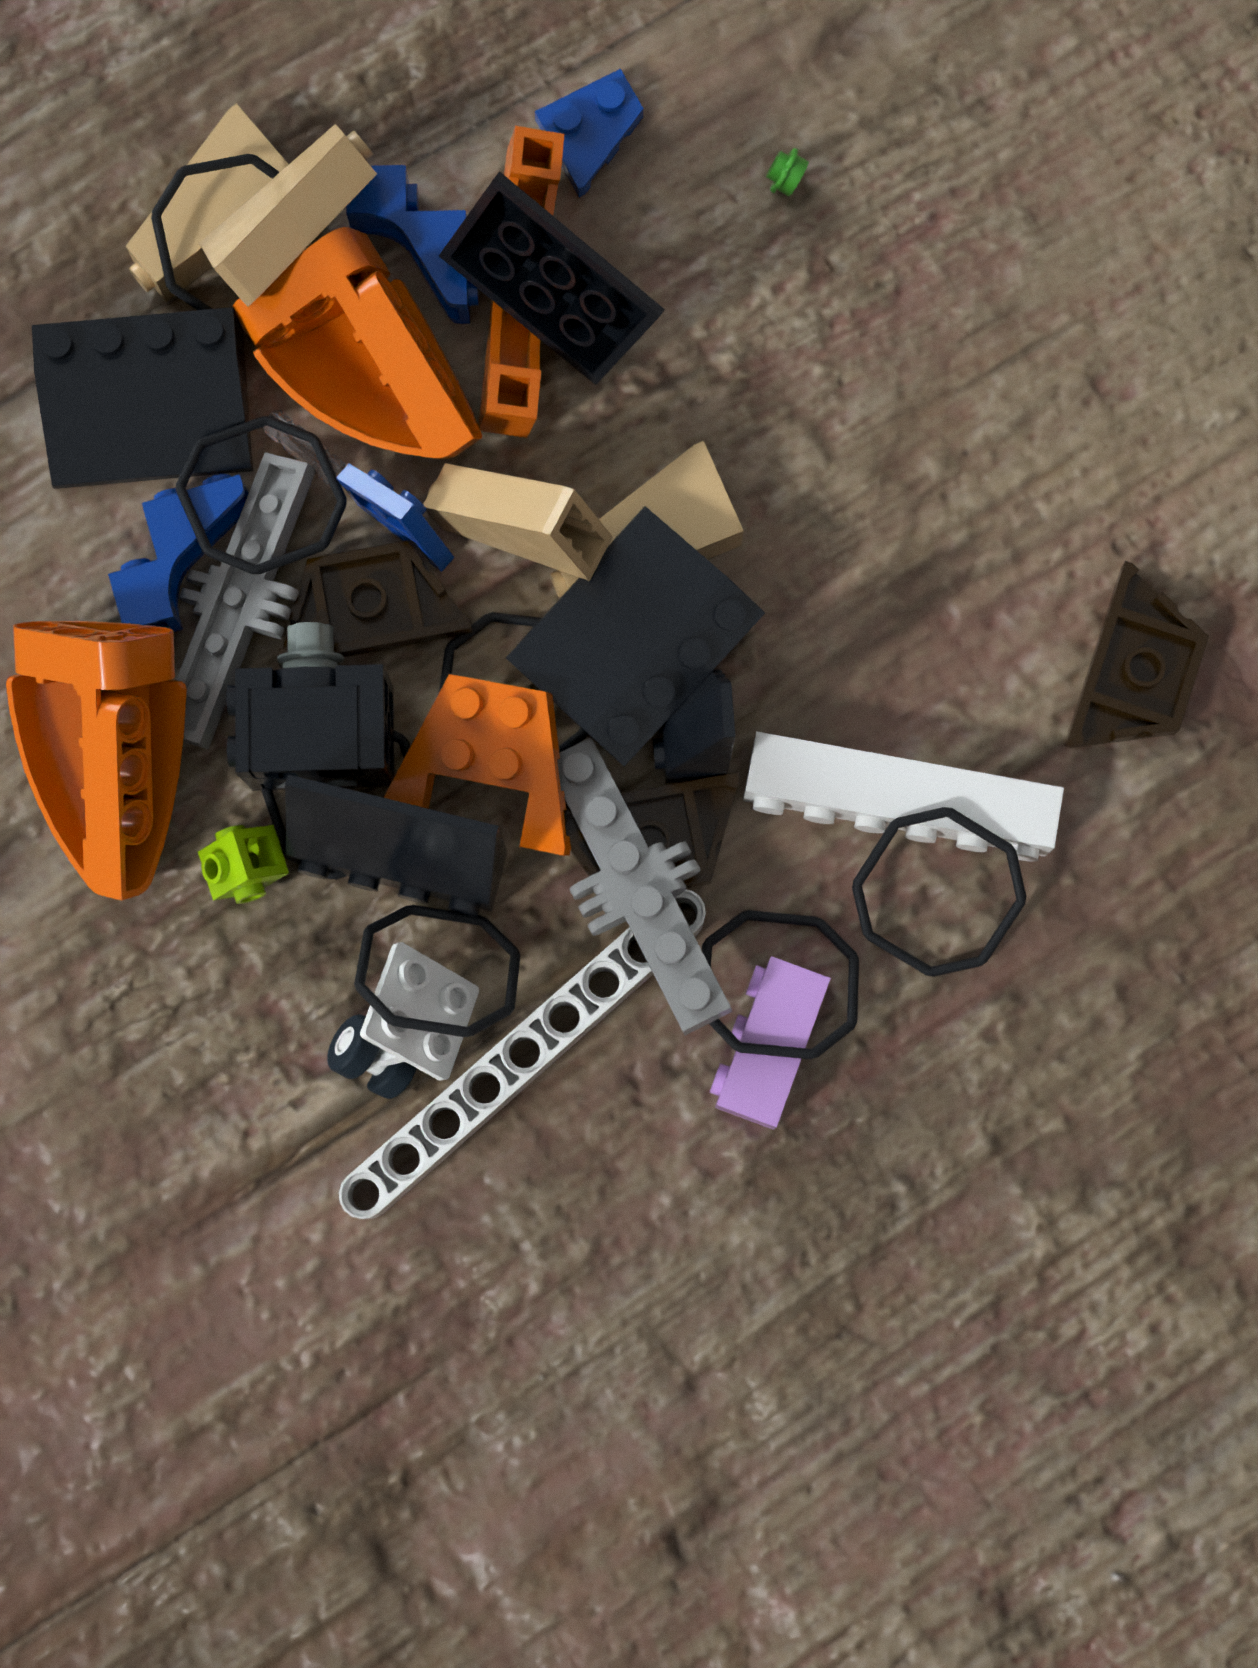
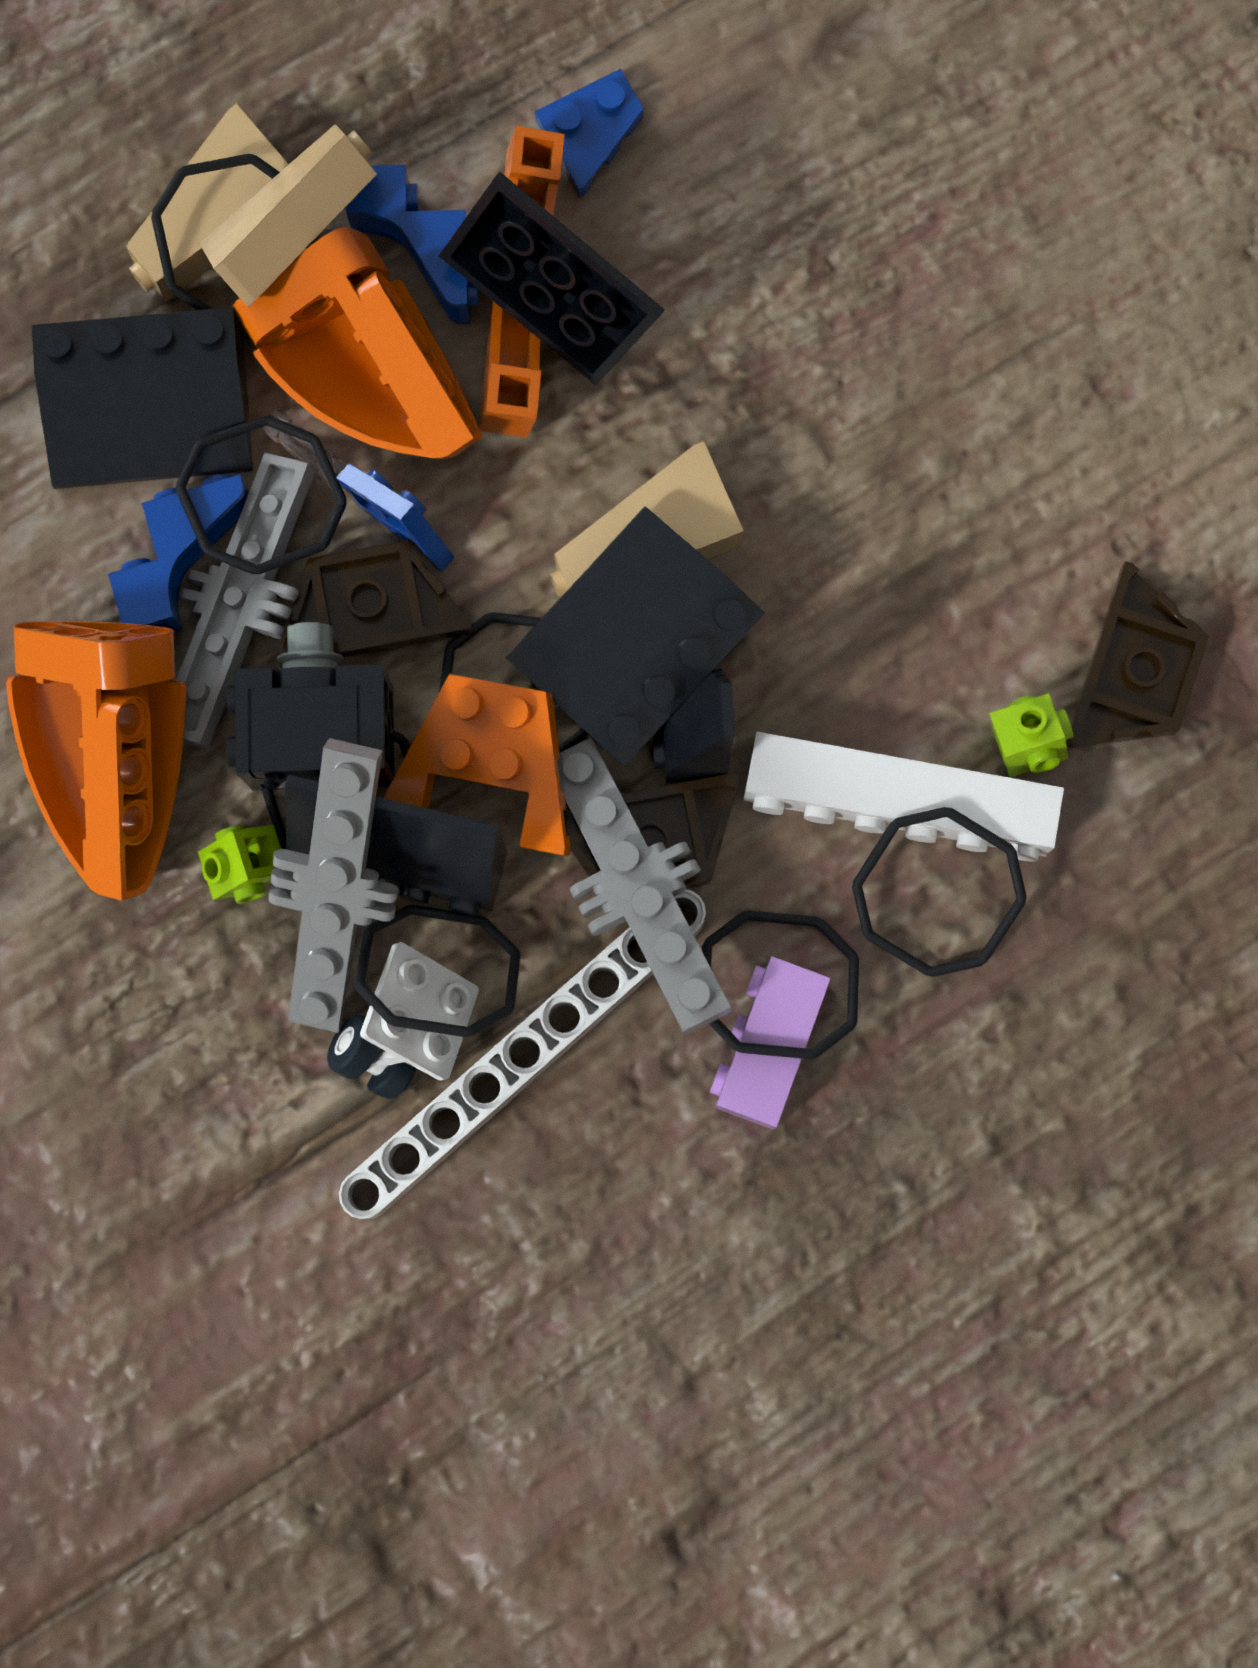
(333, 884): none -> light grey hinge
(520, 517): tan slope -> none
(786, 172): bright green plate -> none
(1031, 734): none -> lime brick

